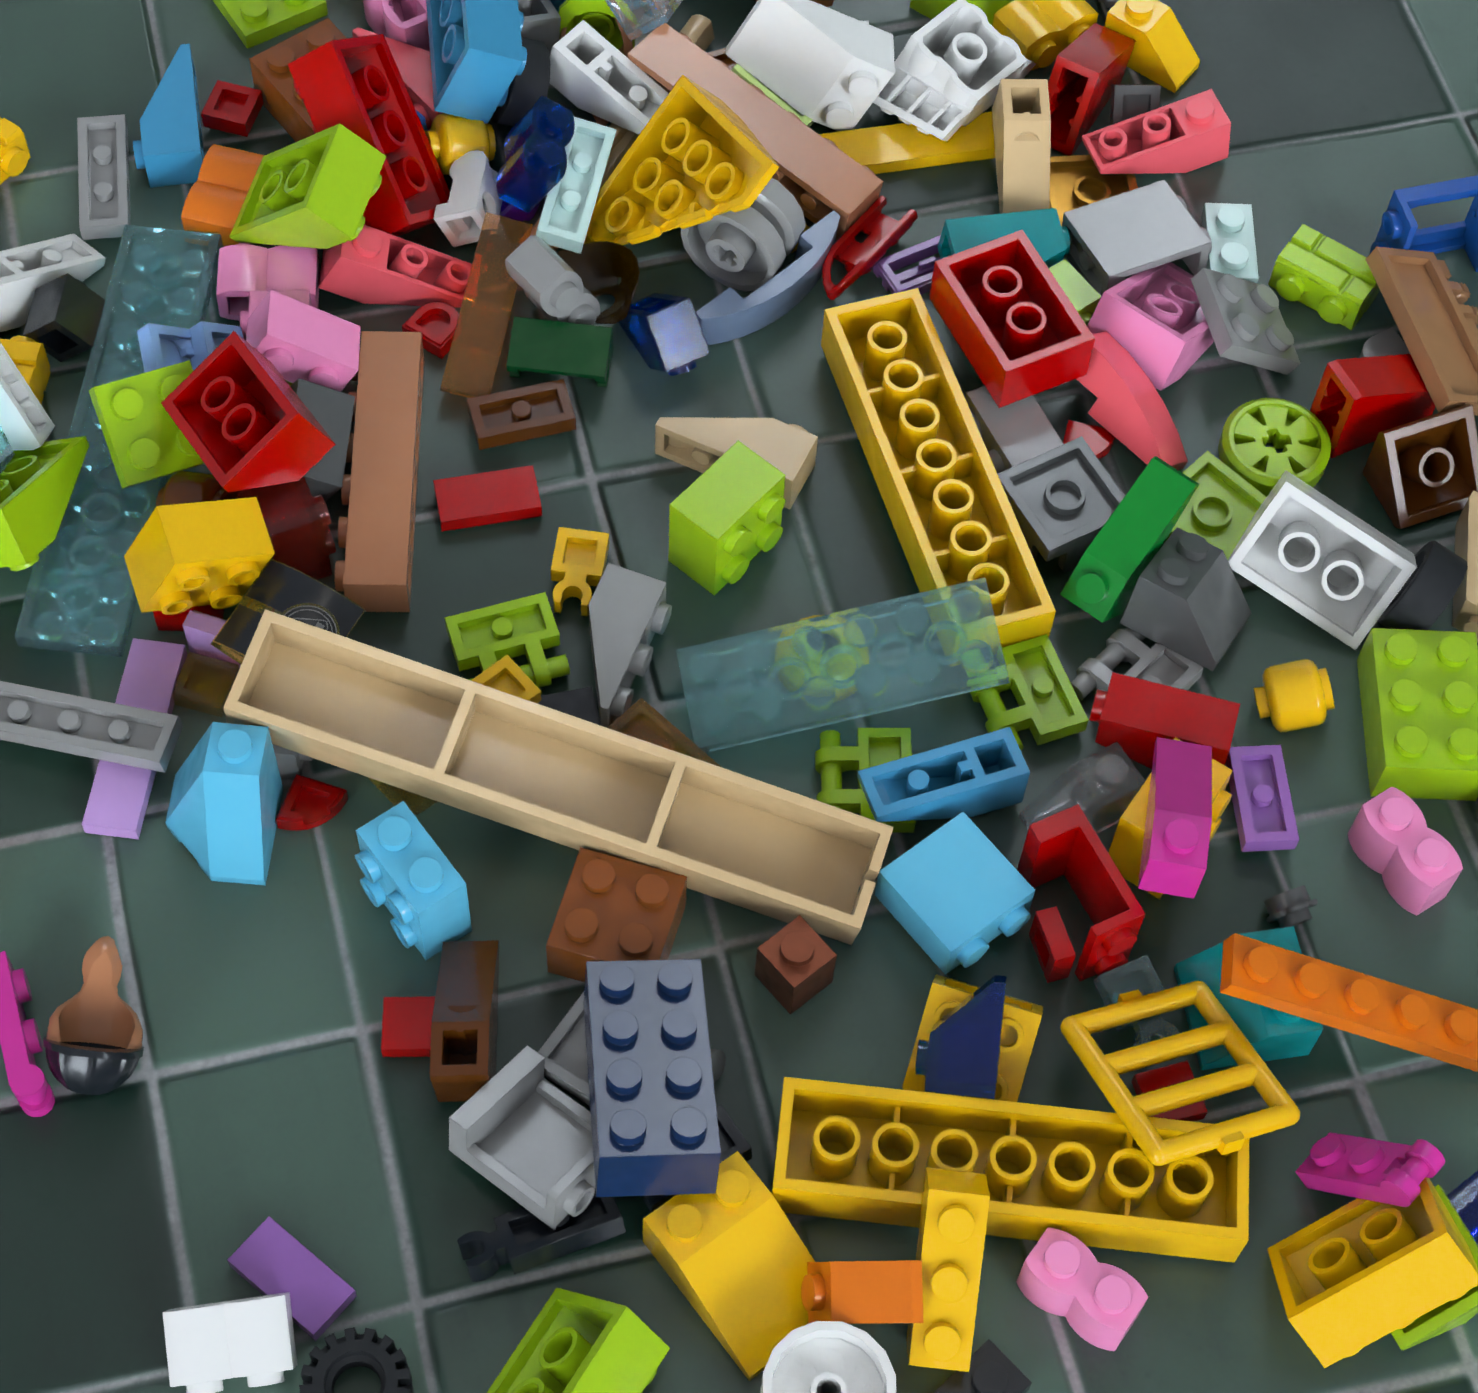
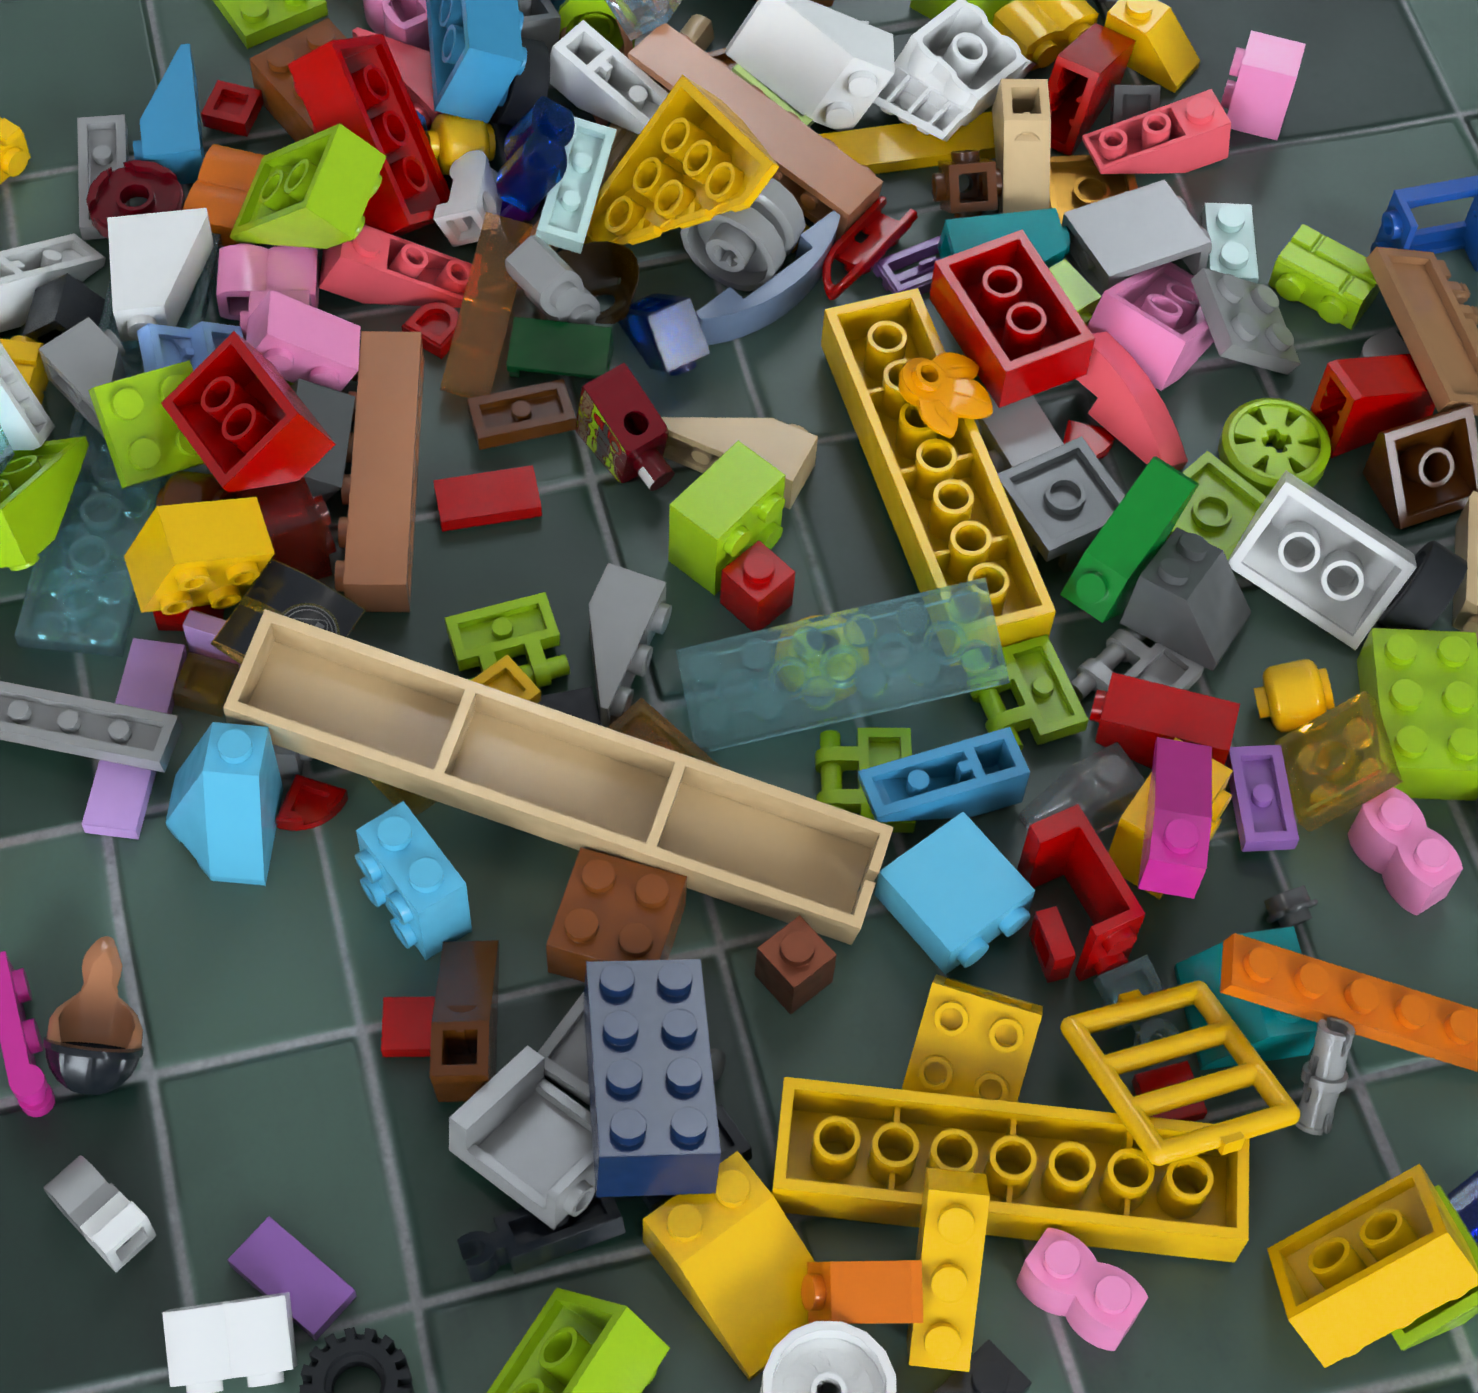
(81, 361): none -> light grey slope
(100, 1212): none -> leg
(136, 179): none -> dark red tile
(156, 266): none -> white slope
(577, 565): yellow plate -> none
(624, 428): none -> dark red torso
(757, 587): none -> red brick
(944, 391): none -> light orange plate
(966, 1045): clear blue slope -> none
(983, 187): none -> reddish brown brick
(1263, 84): none -> bright pink brick
(1325, 1075): none -> light grey pin
(1338, 761): none -> clear yellow plate
(1370, 1168): dark pink plate -> none

